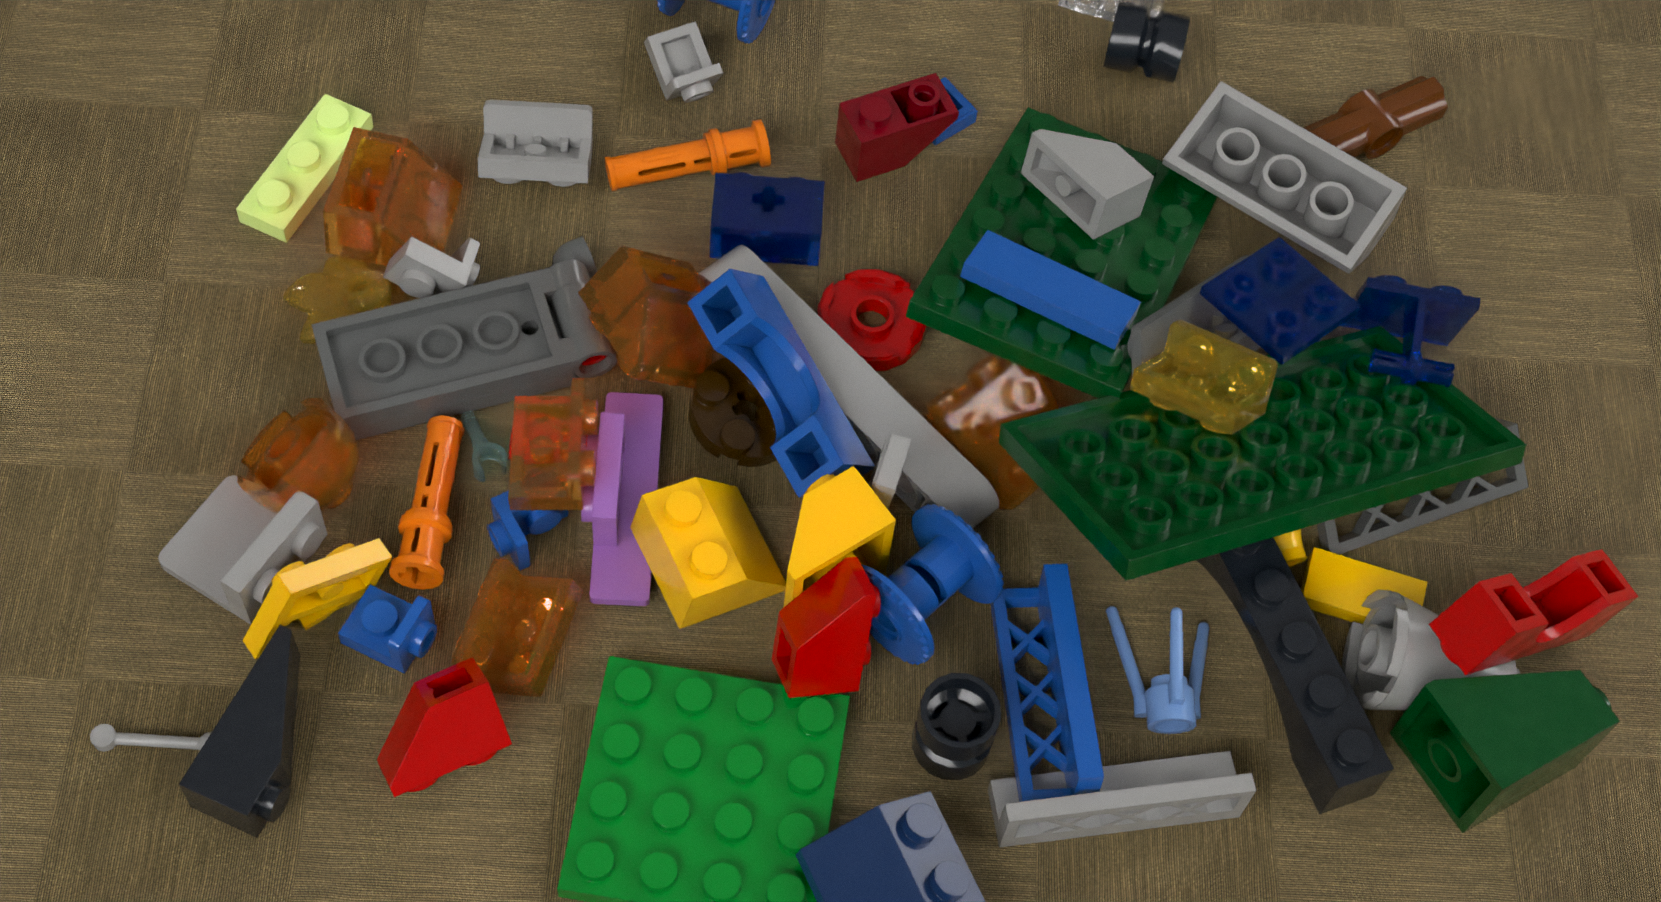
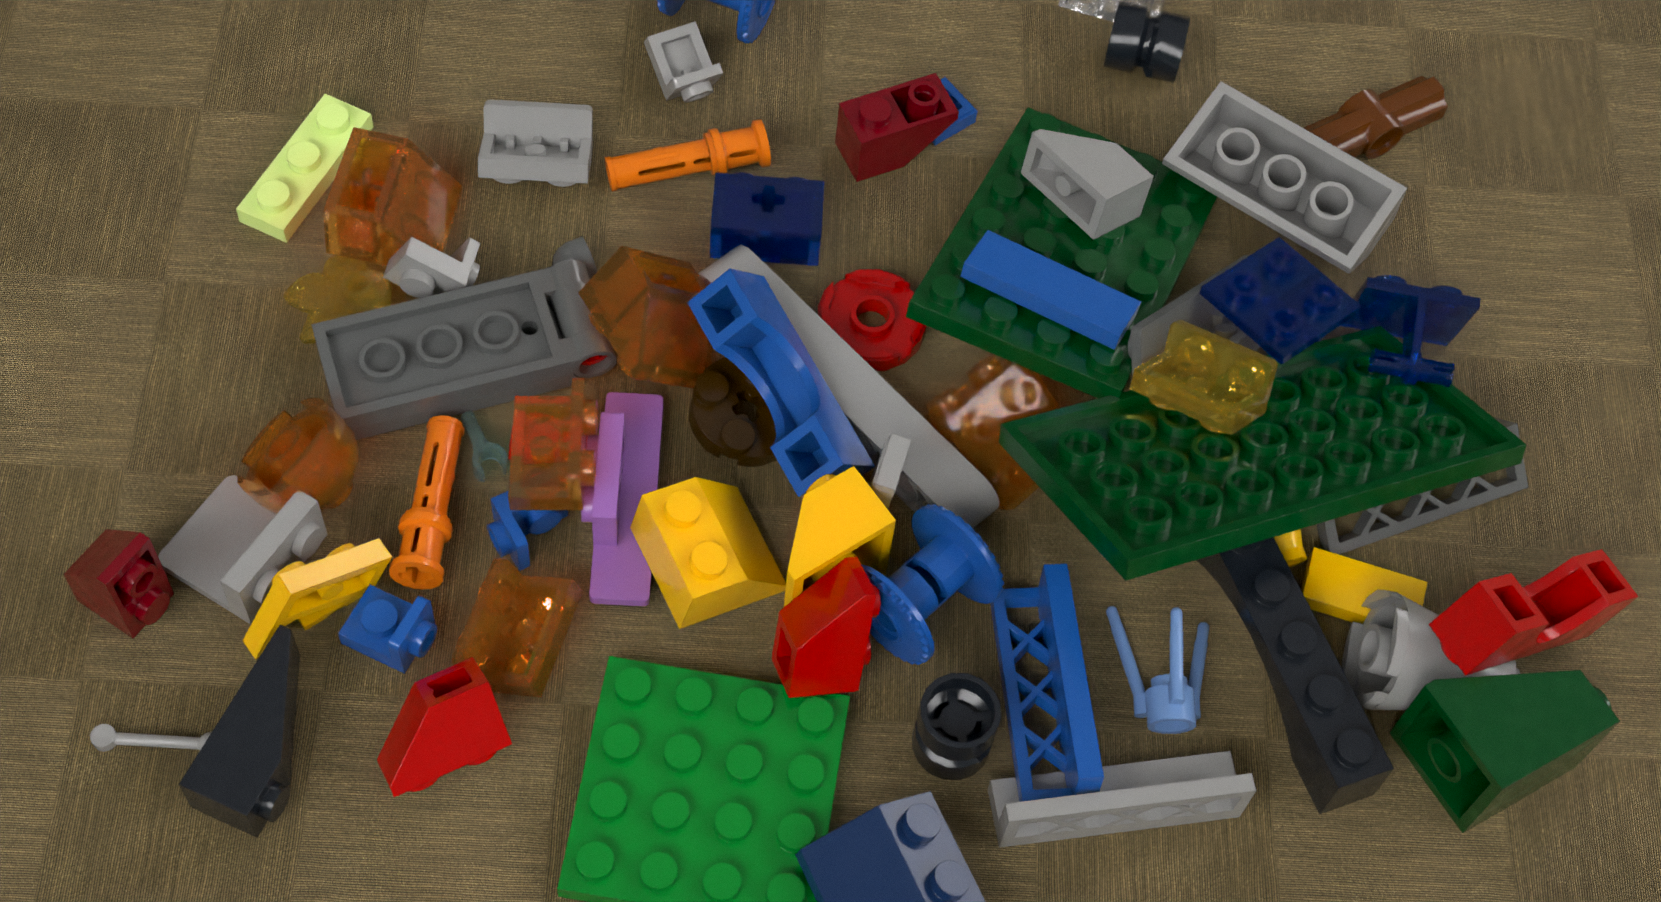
(121, 580): none -> dark red slope

